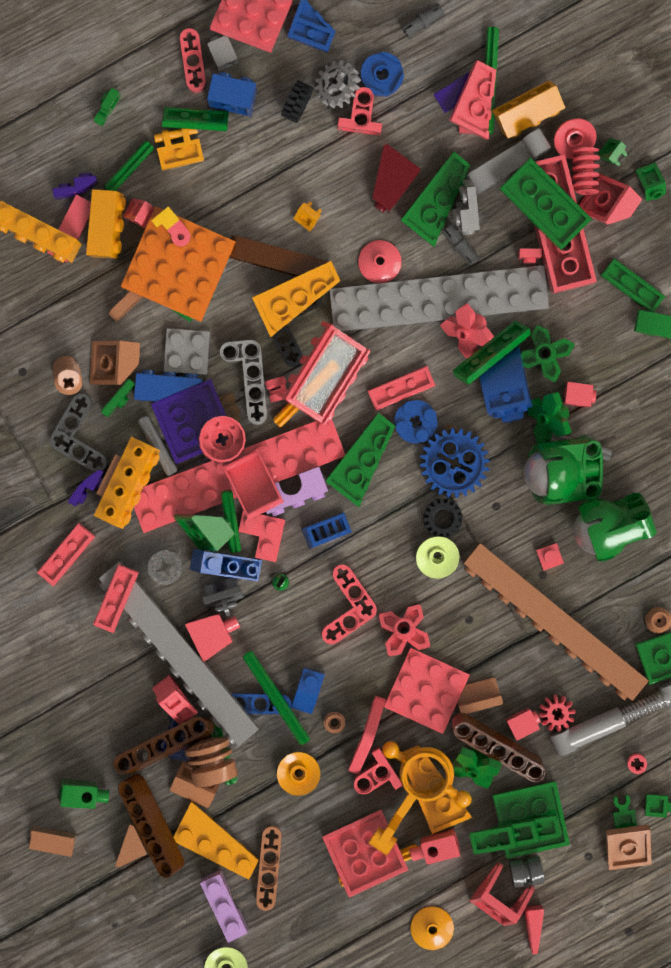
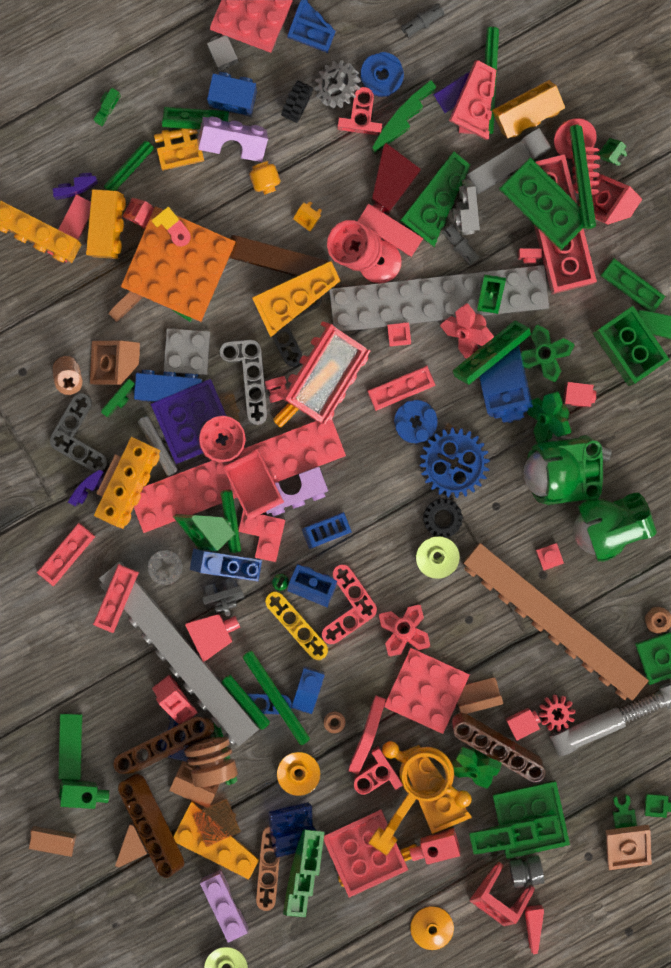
(70, 746): none -> green tile
(196, 44): coral beam -> none
(216, 132): none -> lavender arch
(216, 823): none -> clear orange piece
(245, 702): none -> green axle
(264, 177): none -> light orange head
(287, 827): none -> clear blue slope
(294, 627): none -> yellow beam
(303, 872): none -> green slope
(312, 585): none -> blue brick
(344, 243): none -> coral wheel
(359, 463): green wing -> none
(390, 230): none -> coral tile
(398, 123): none -> green slope
(399, 334): none -> coral plate
(491, 293): none -> green slope
(582, 176): none -> green axle
(631, 346): none -> green slope
(641, 758): coral bush -> none
(651, 181): green bracket -> none

